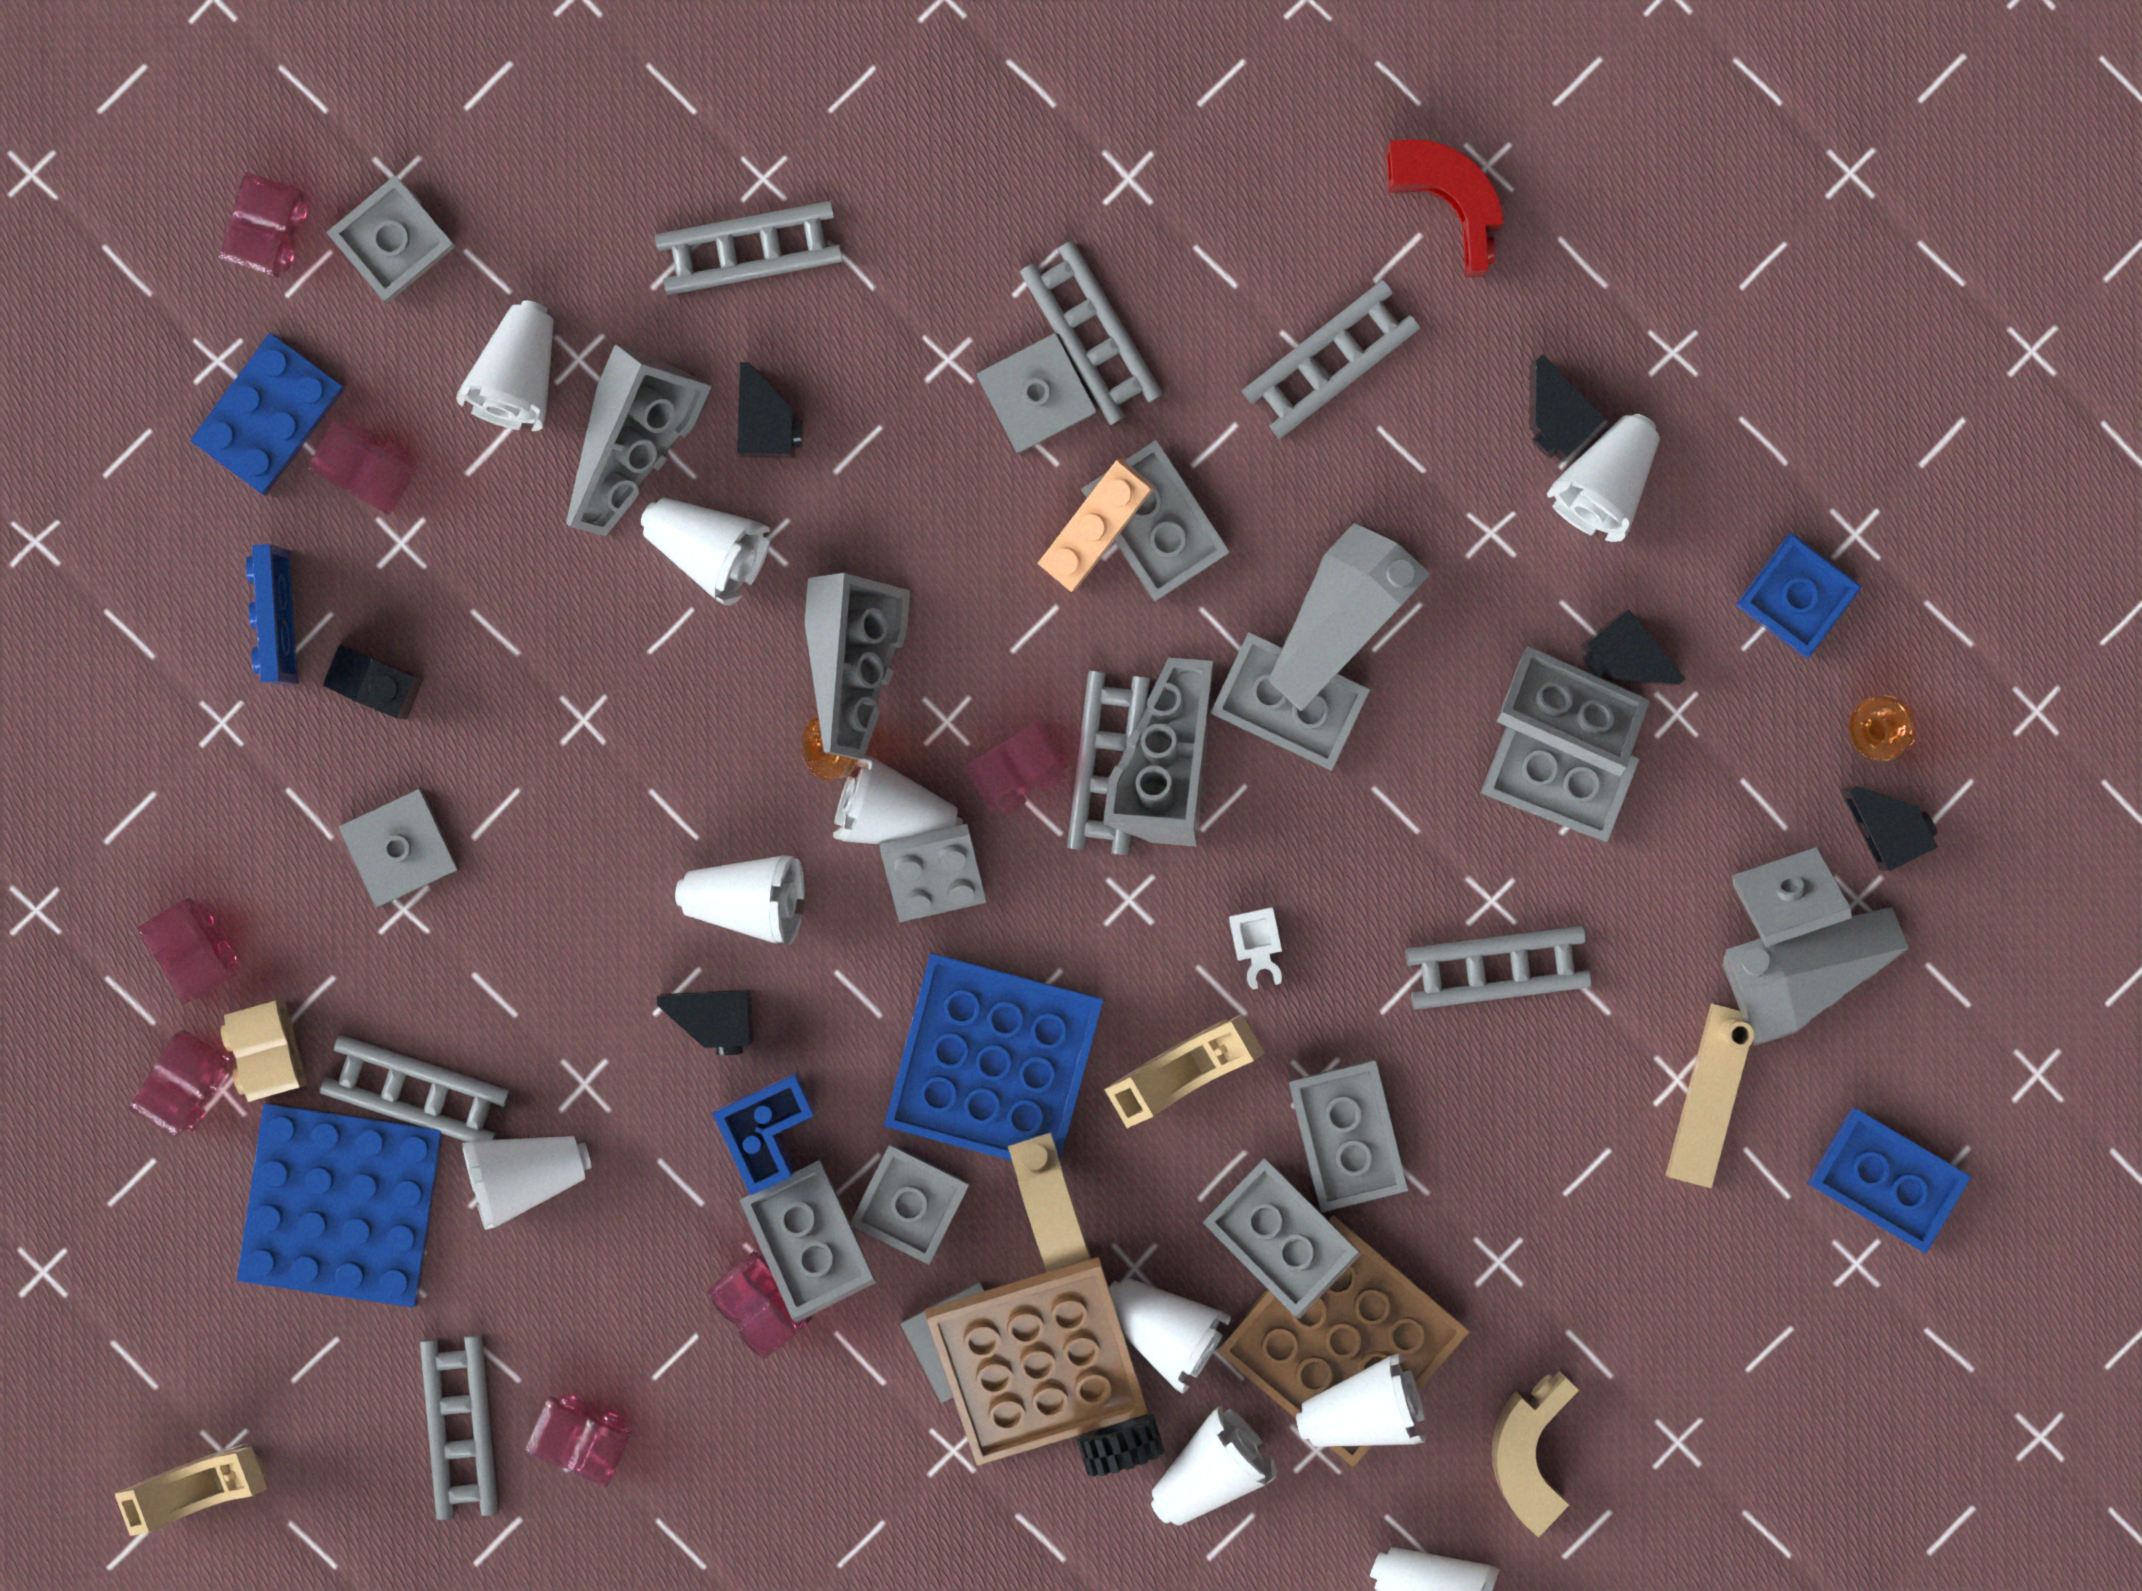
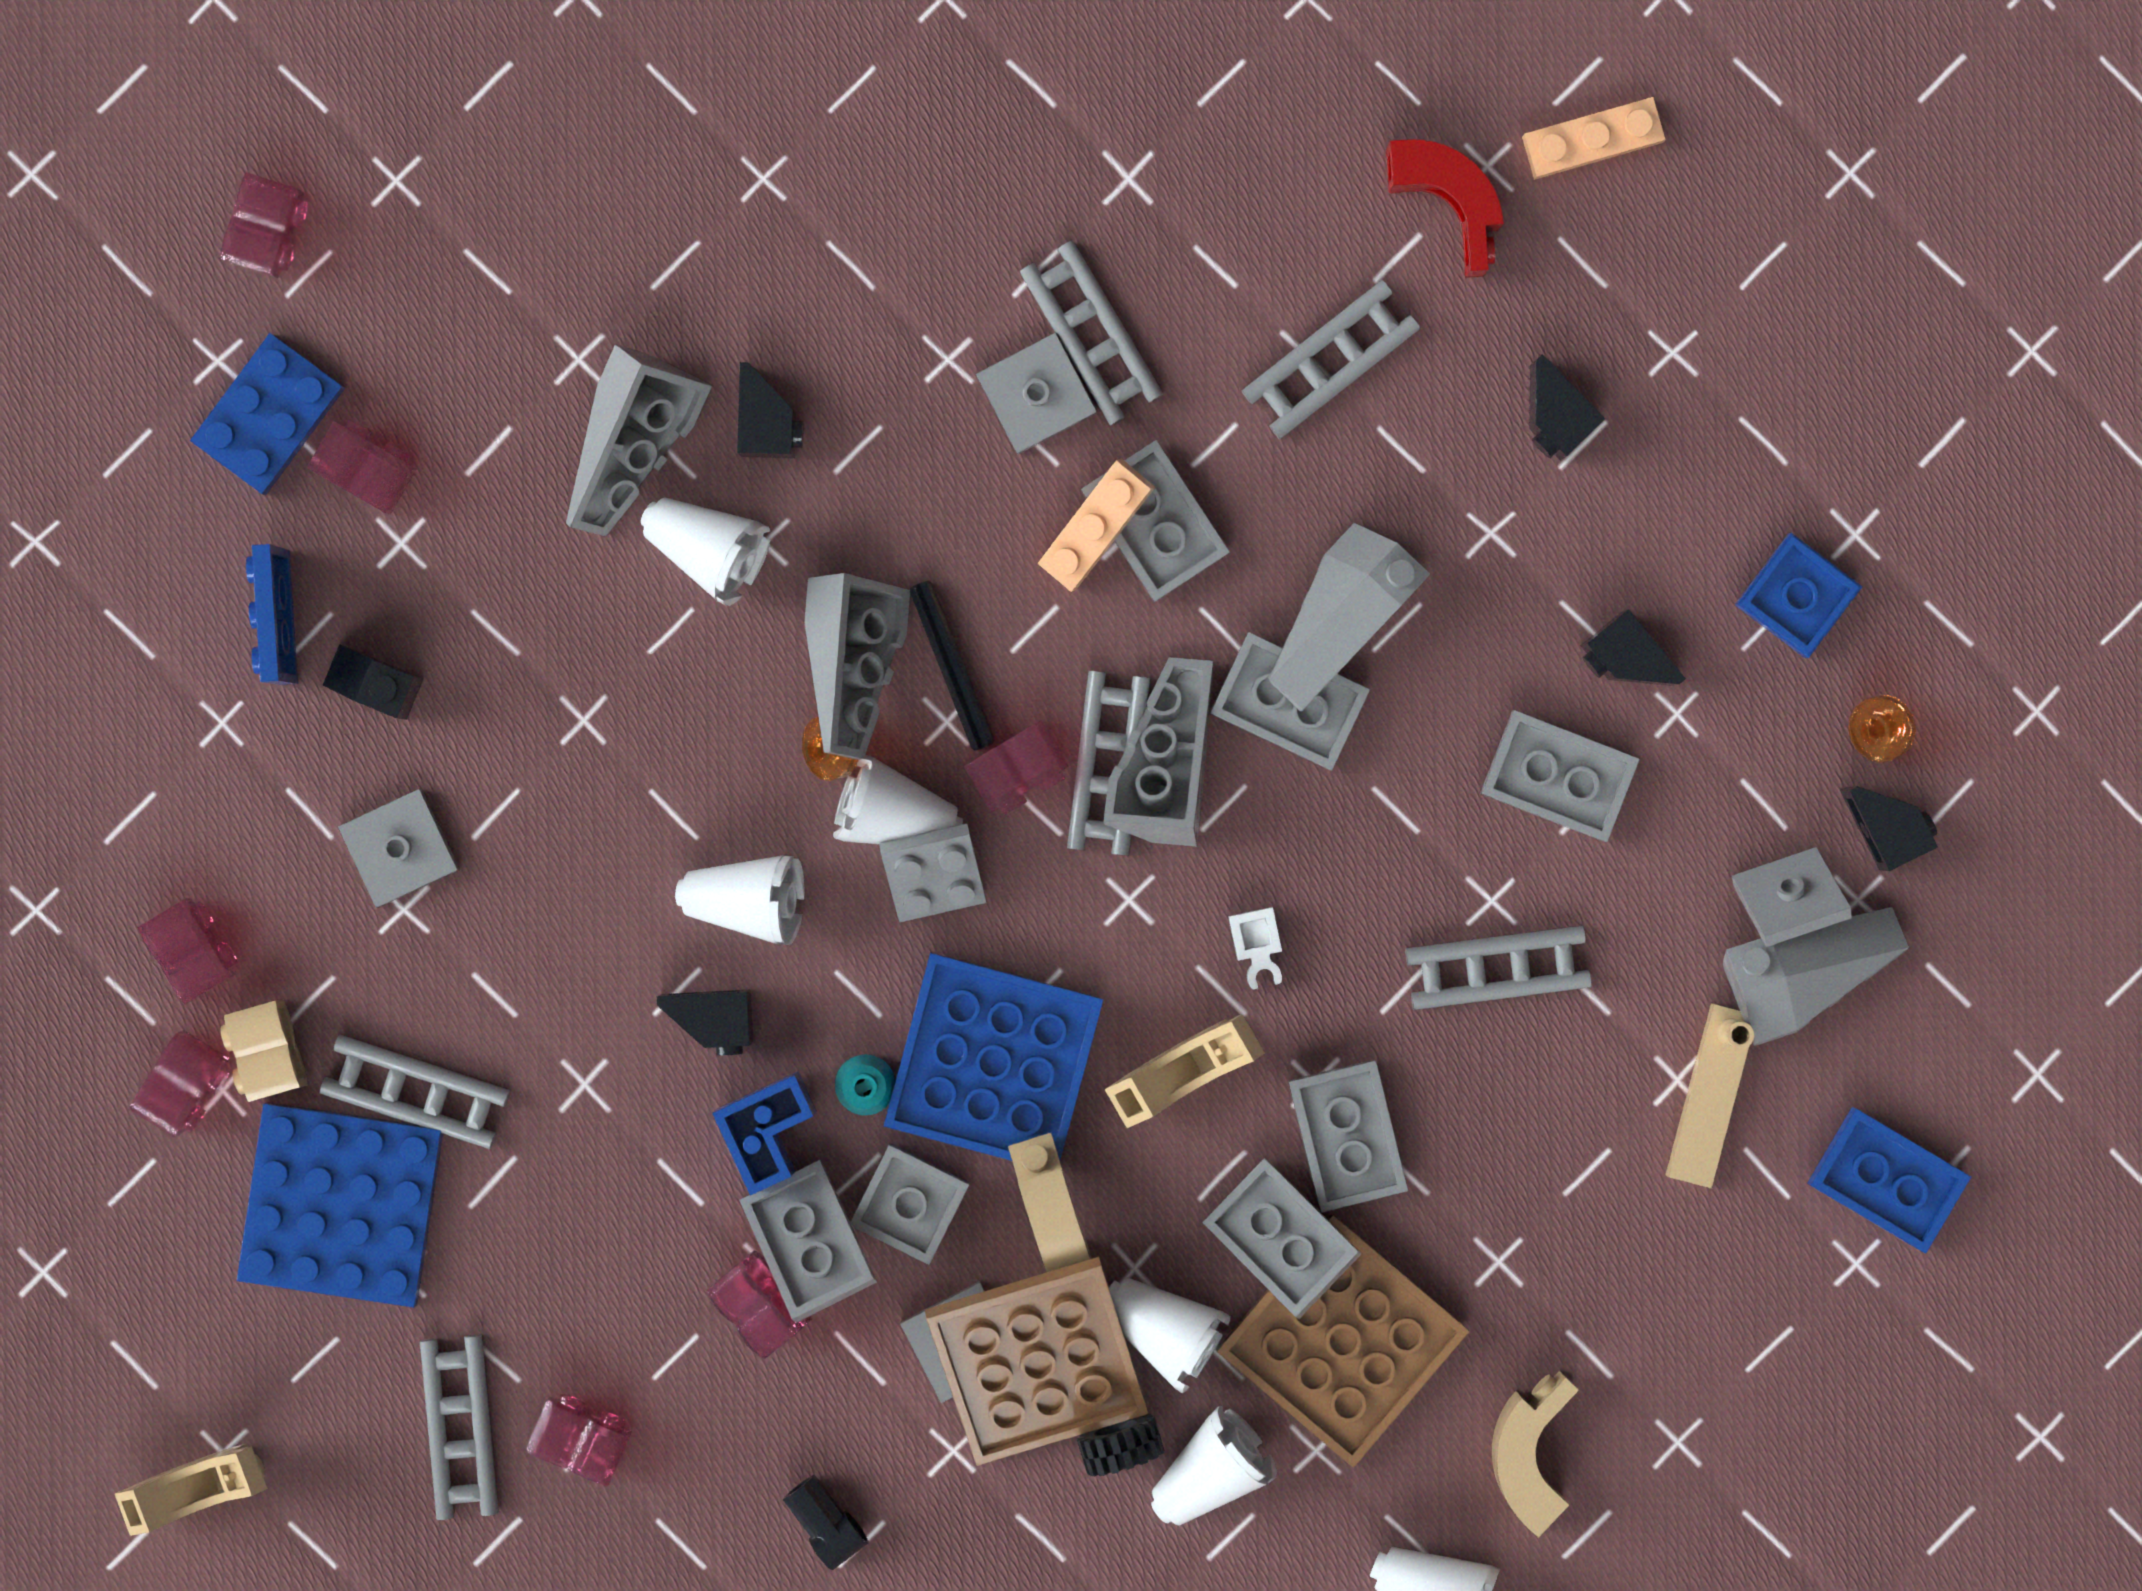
(391, 239): light grey plate -> none
(513, 370): white cone -> none
(522, 1173): white cone -> none
(723, 234): light grey bar -> none
(832, 1532): none -> black piece
(878, 1079): none -> teal cone
(951, 665): none -> black axle
(1366, 1409): white cone -> none
(1573, 711): light grey plate -> none
(1593, 138): none -> light nougat plate
(1608, 479): white cone -> none

